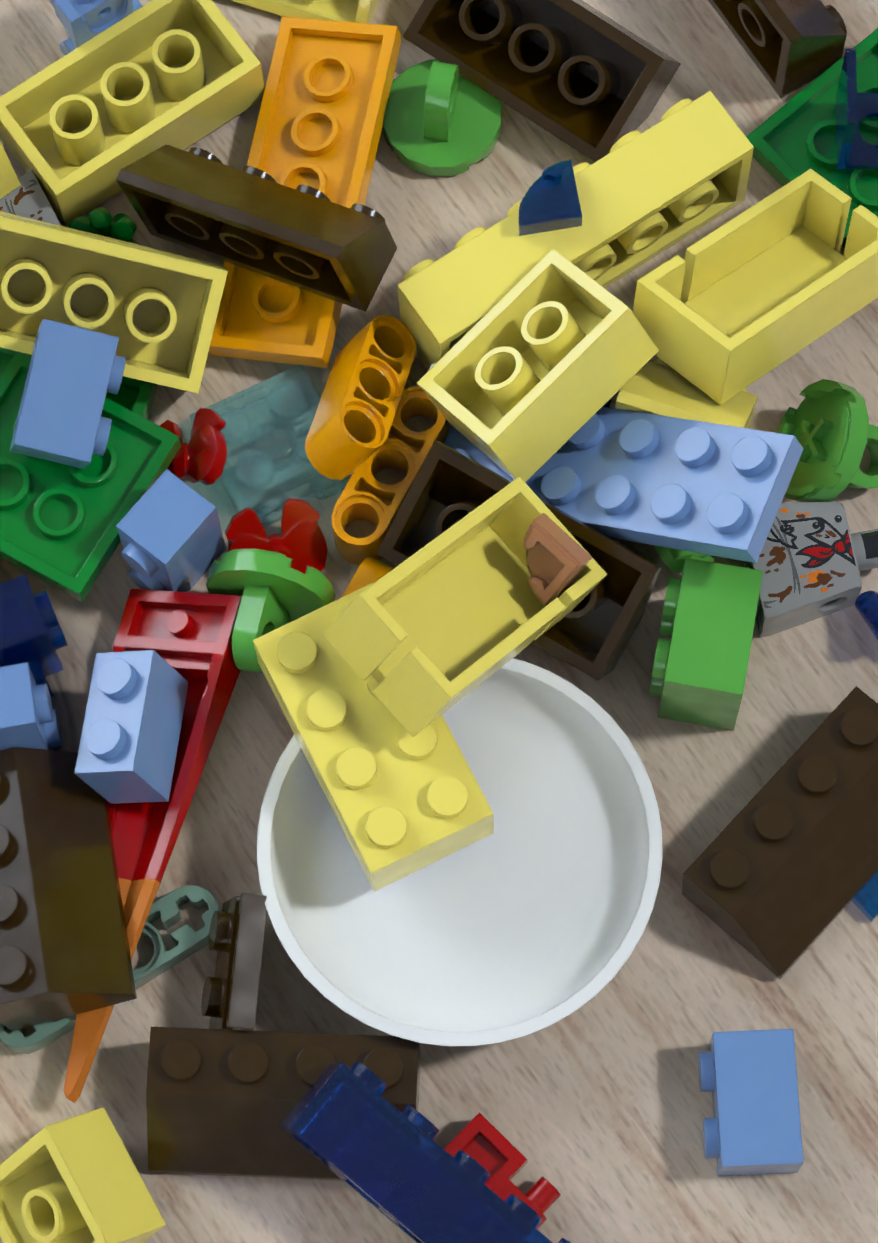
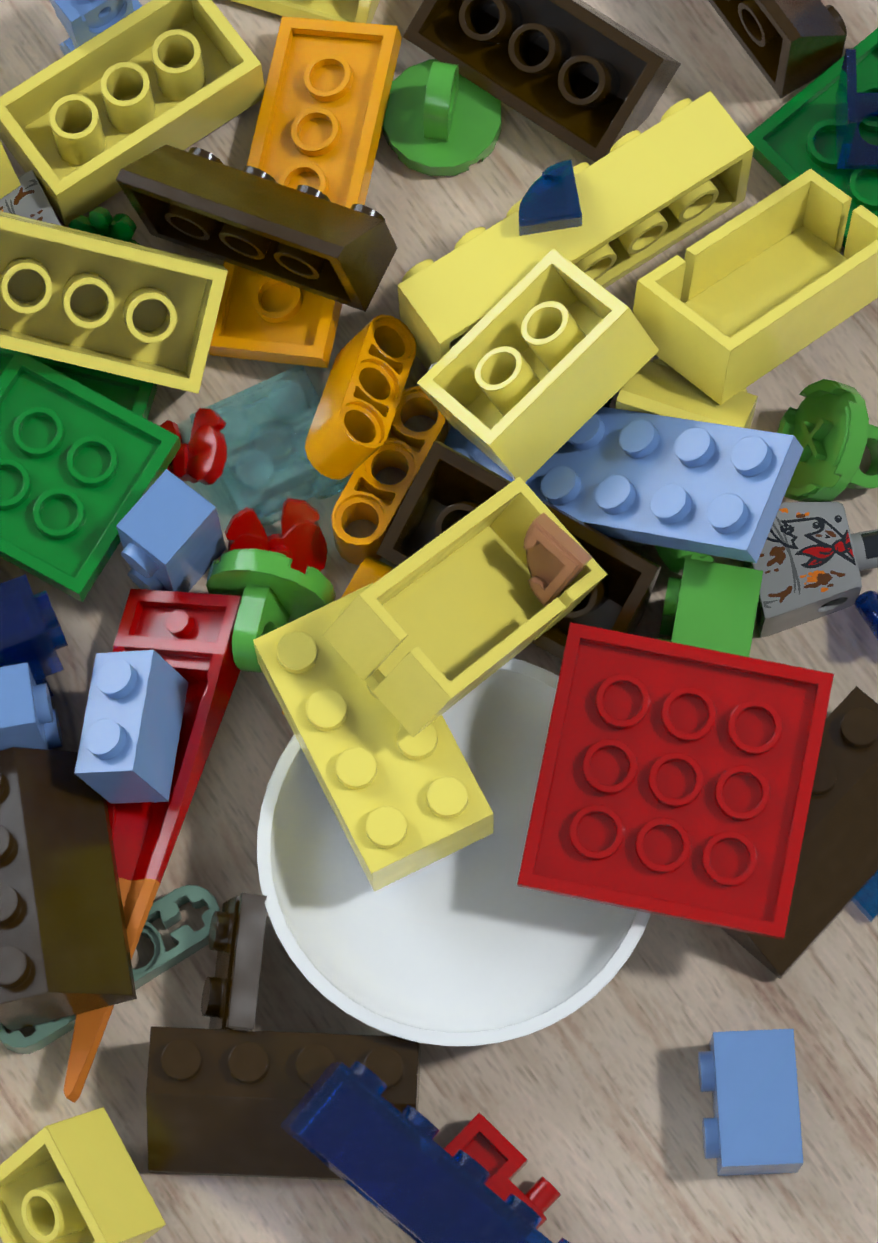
(67, 394): medium blue brick -> none
(676, 780): none -> red plate

